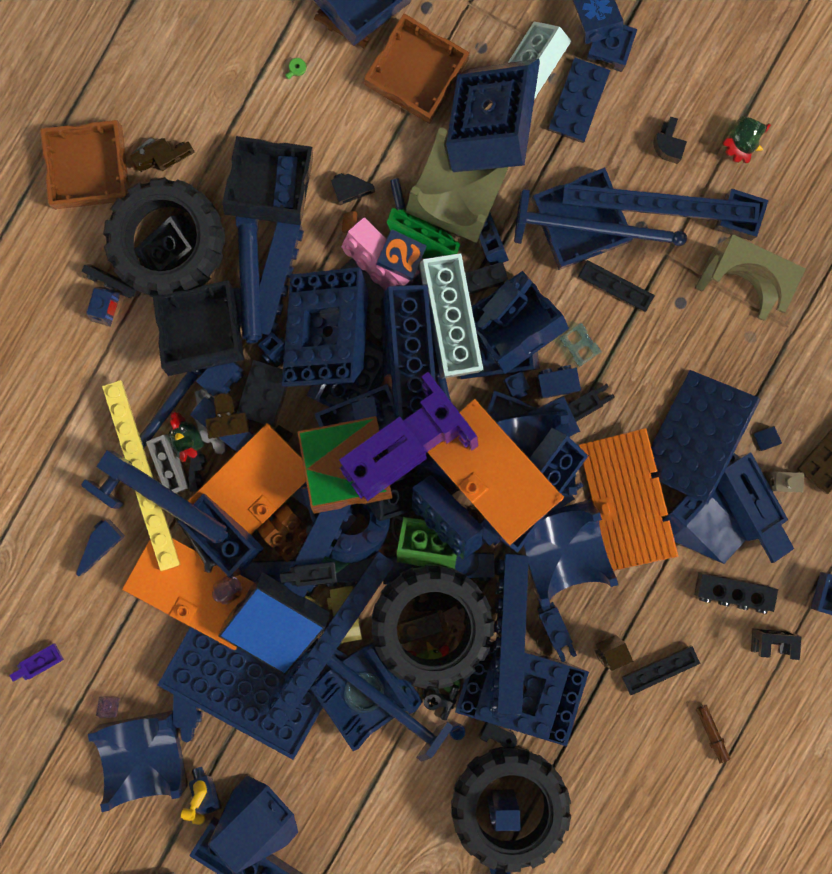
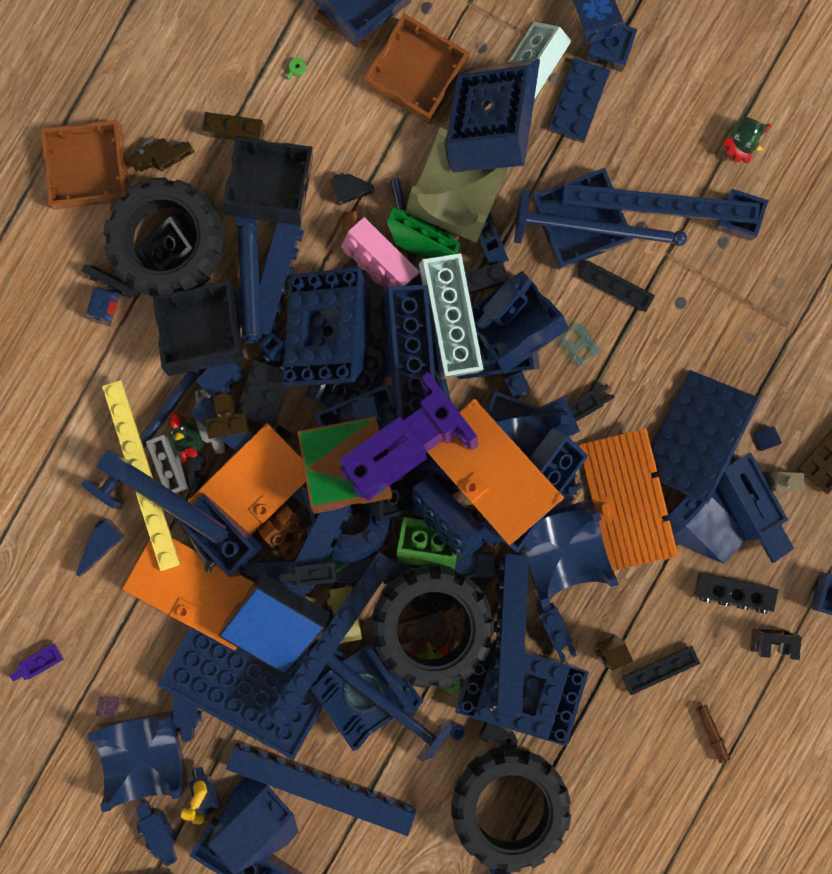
(157, 832): none -> dark blue hinge
(227, 590): head -> none
(230, 126): none -> dark brown brick
(285, 182): dark blue plate -> none
(321, 789): none -> dark blue brick
(401, 255): dark blue tile -> none
(437, 699): black piece -> none
(504, 810): dark blue wedge -> none
(557, 383): dark blue brick -> none
(666, 146): black brick -> none
(766, 271): olive piece -> none

